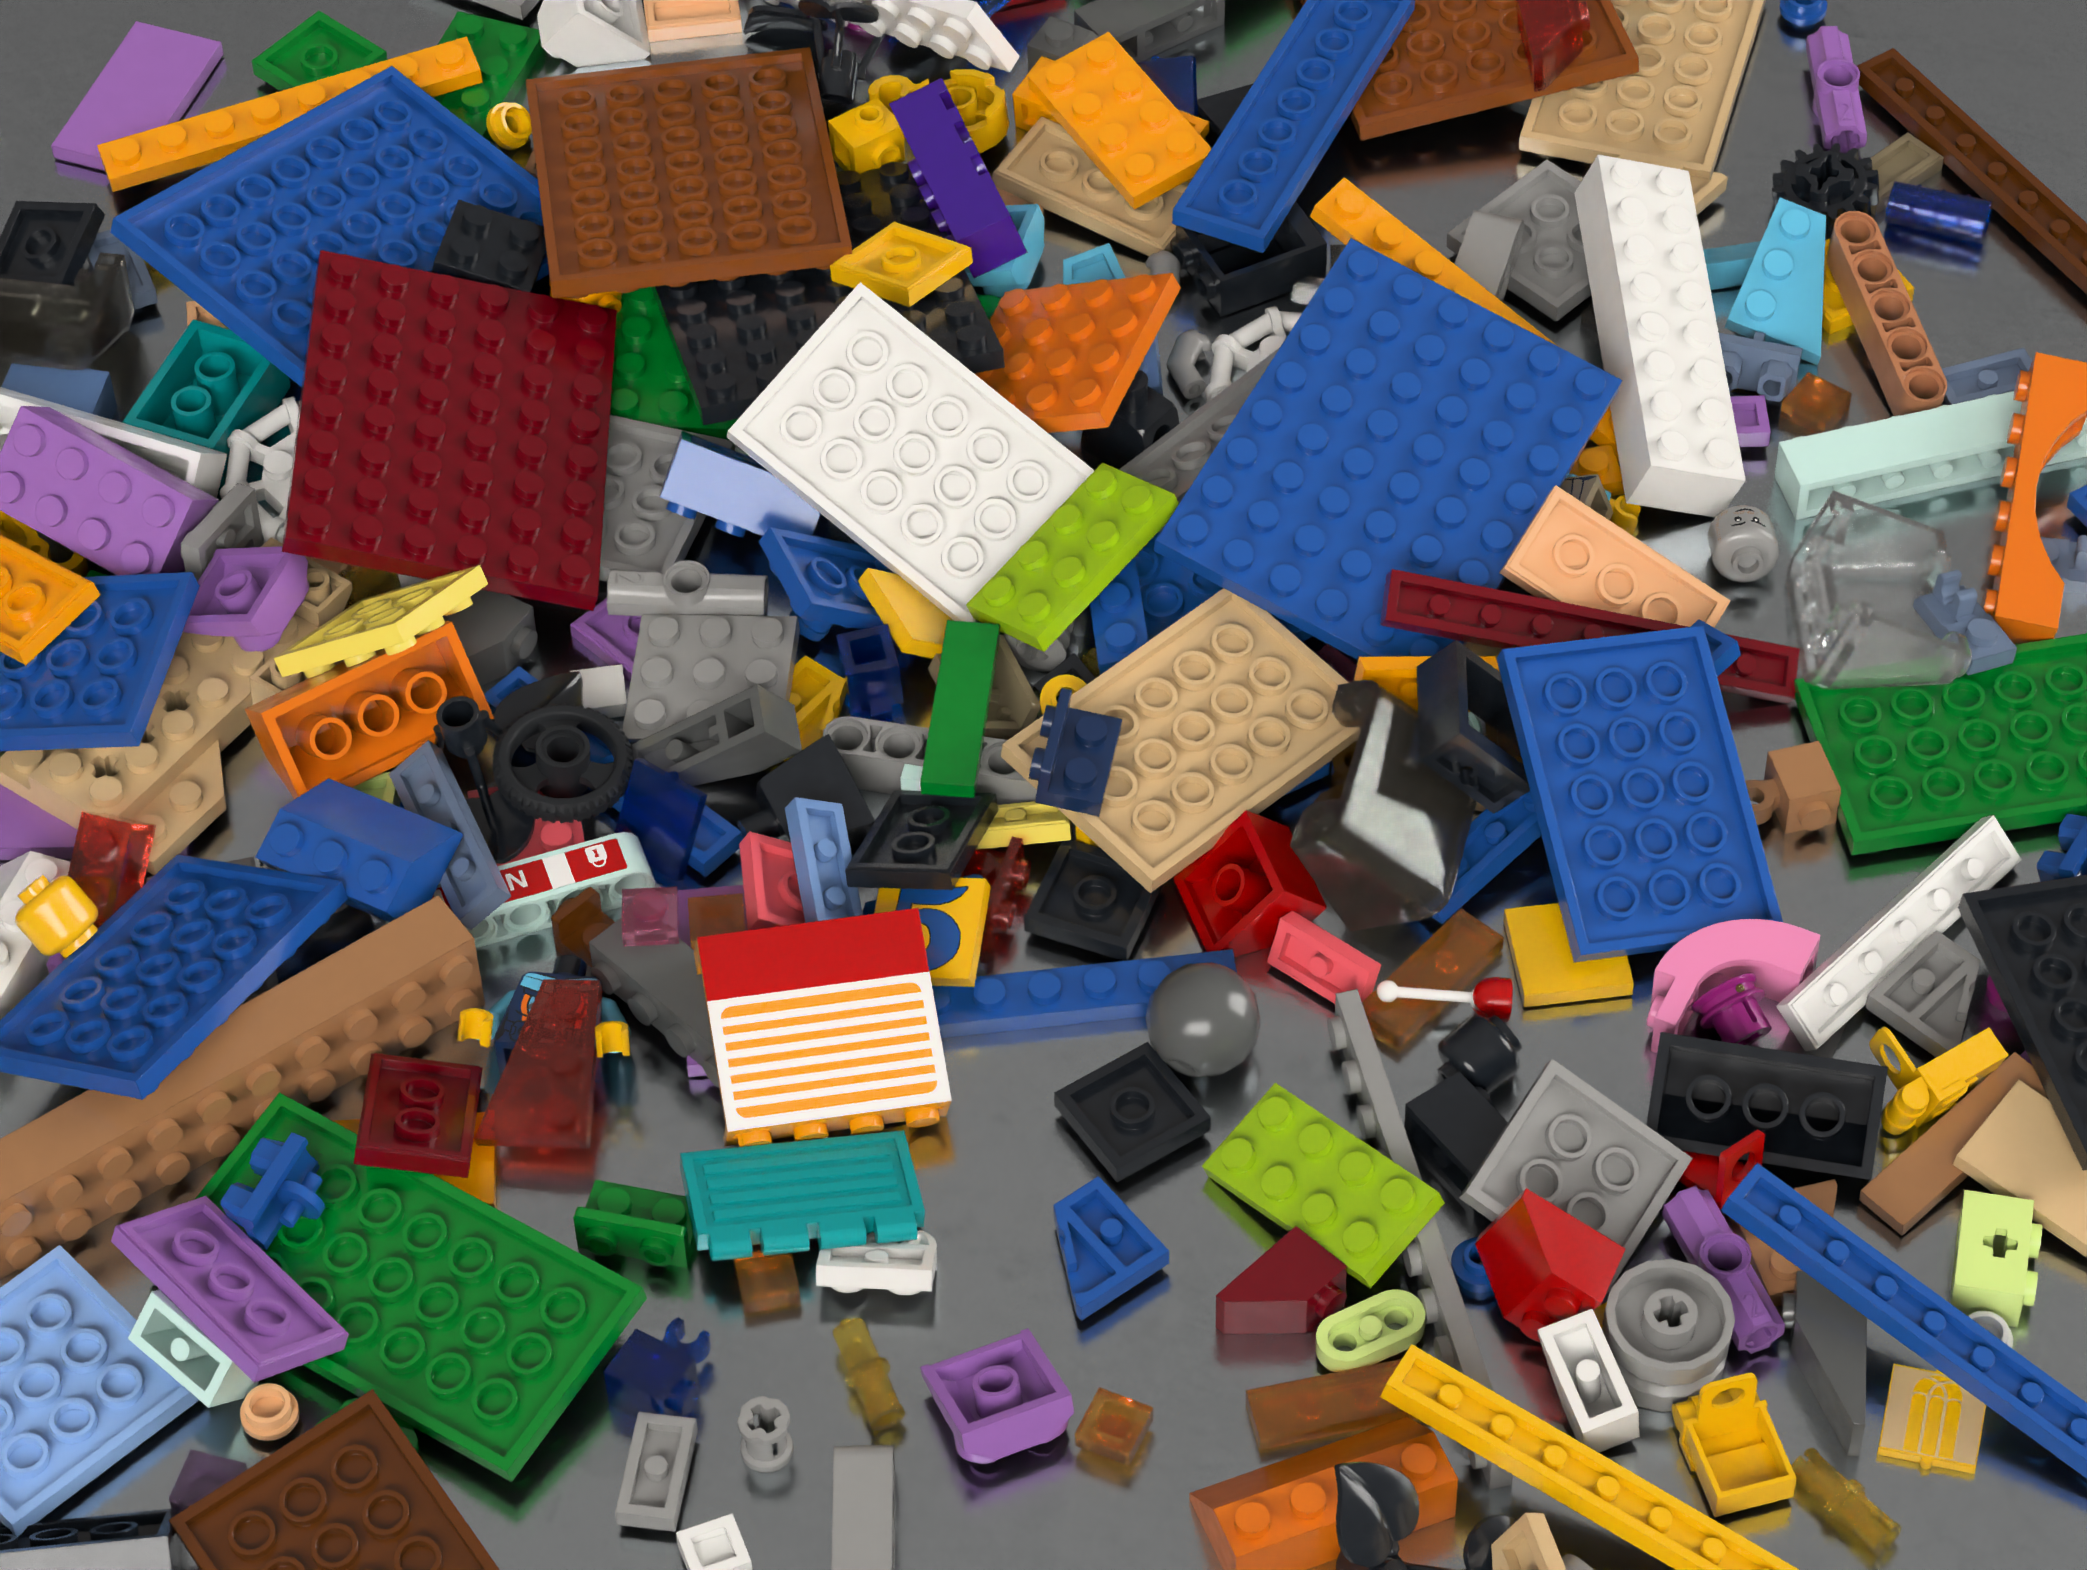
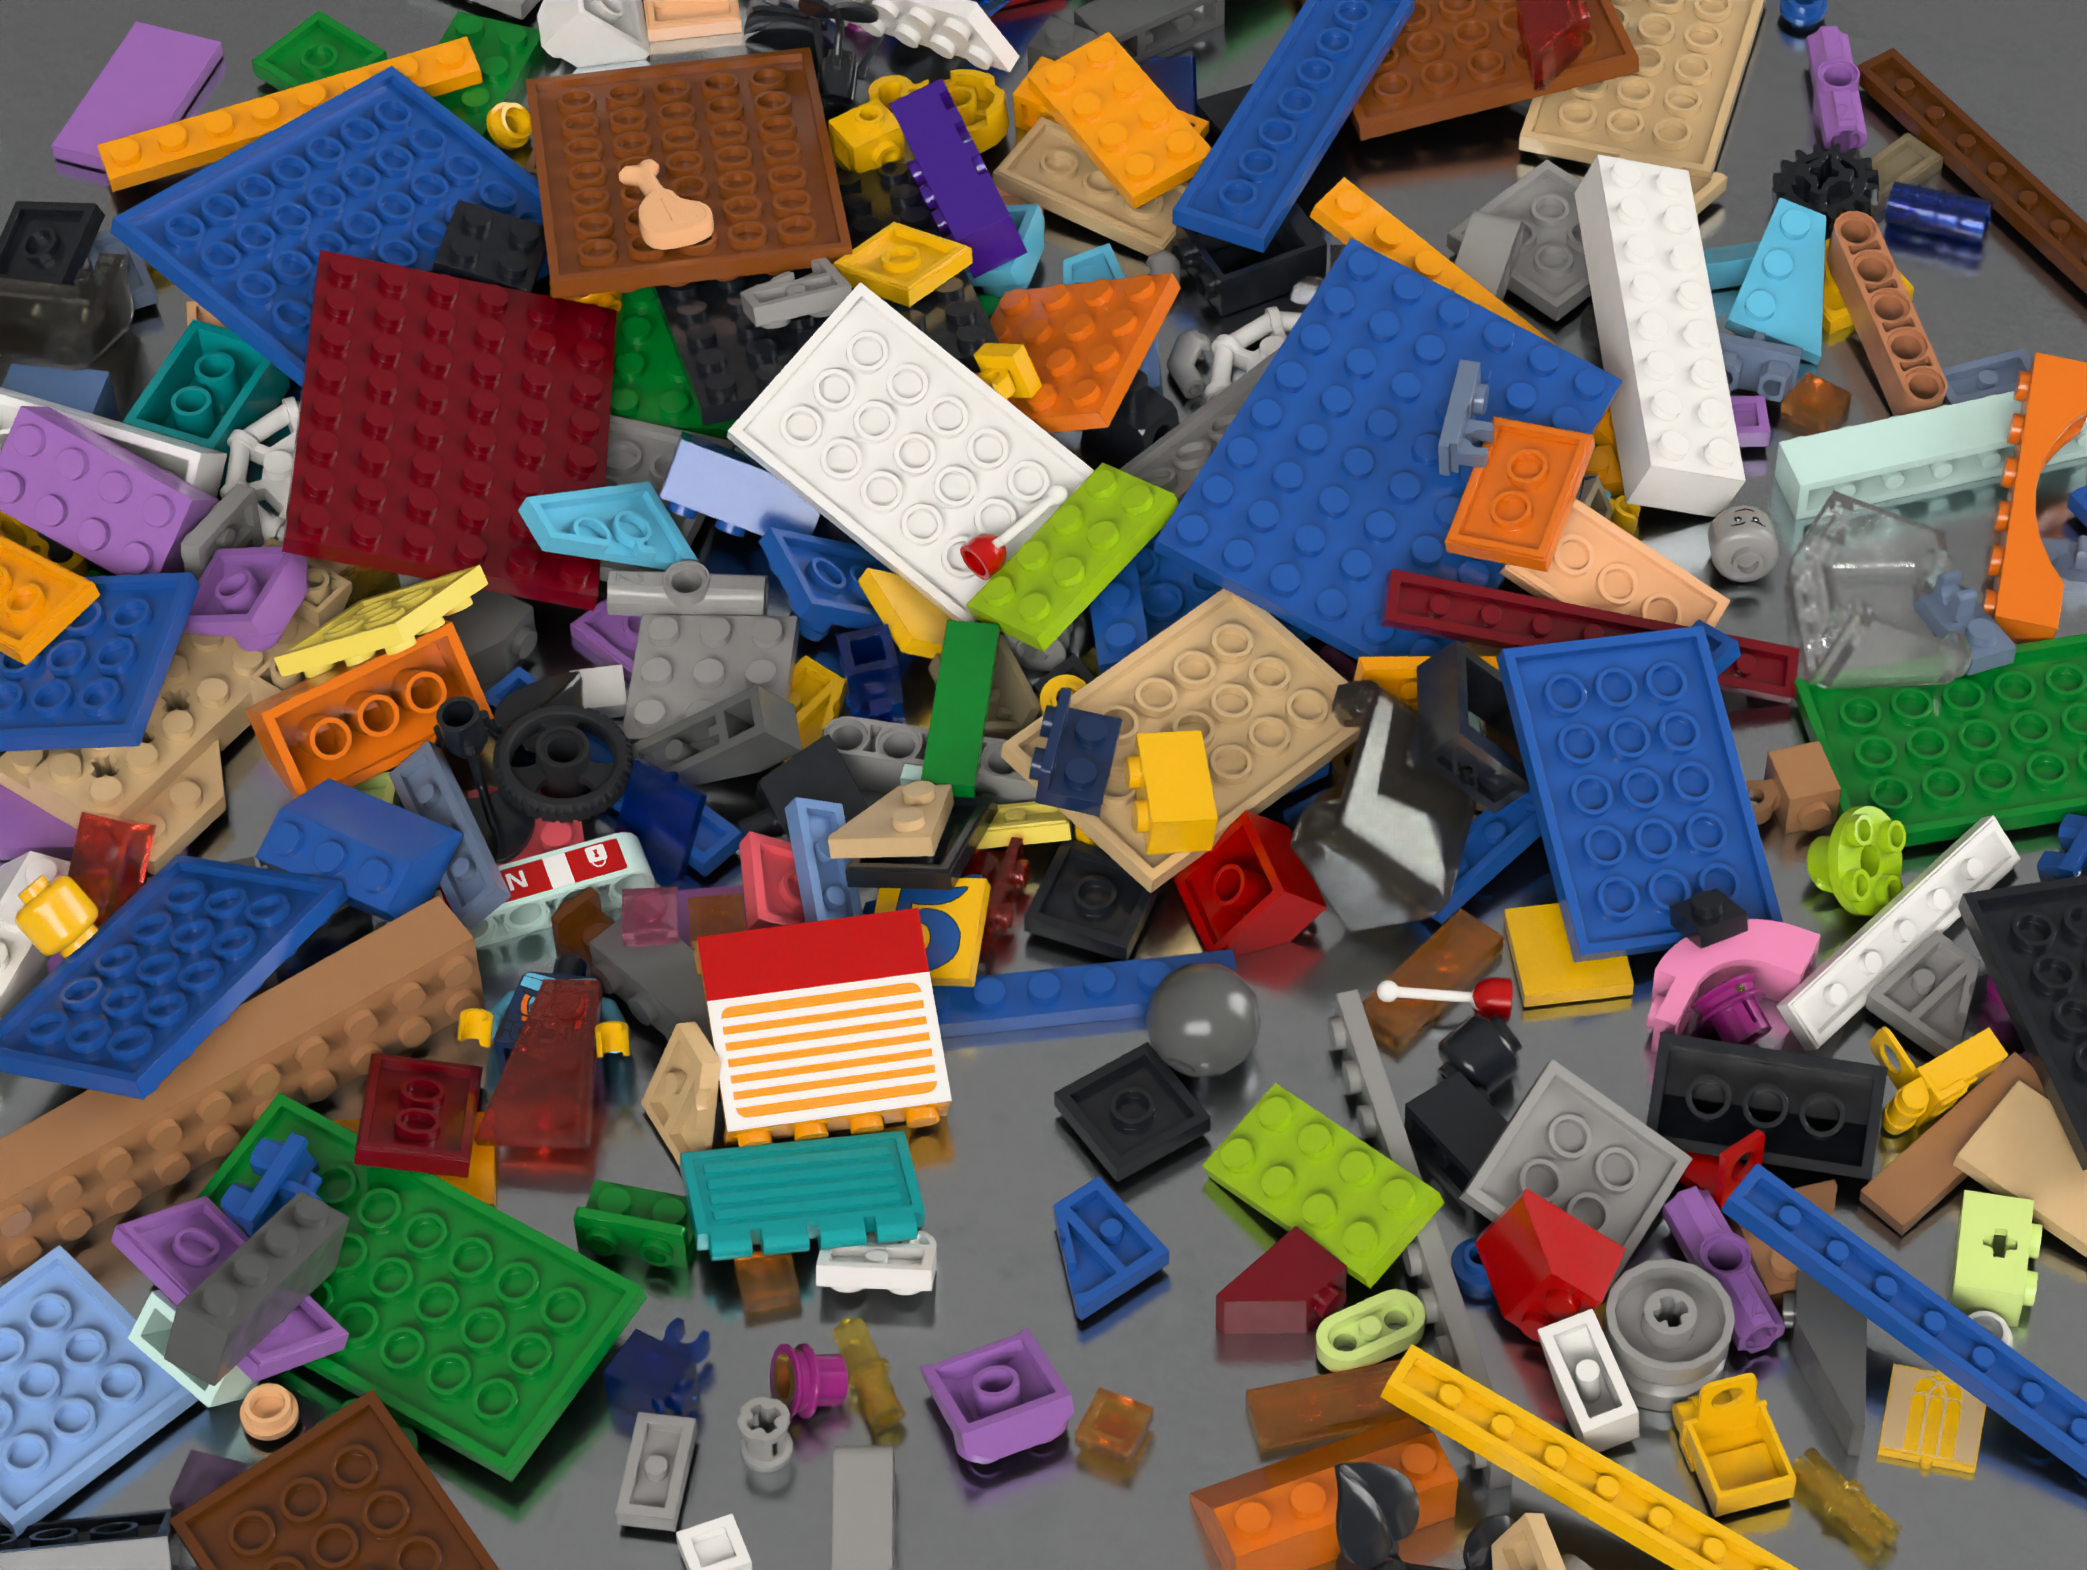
(256, 1288): none -> dark grey brick
(608, 524): none -> medium azure wing
(663, 216): none -> light nougat piece
(685, 1091): none -> tan wing
(785, 298): none -> light grey wing
(807, 1379): none -> magenta piece
(897, 825): none -> tan wing
(987, 552): none -> hinge
(1007, 370): none -> yellow tile
(1172, 792): none -> yellow brick
(1321, 959): coral plate -> none
(1460, 427): none -> sand blue plate
(1522, 497): none -> orange tile
(1708, 918): none -> black plate
(1860, 860): none -> lime plate

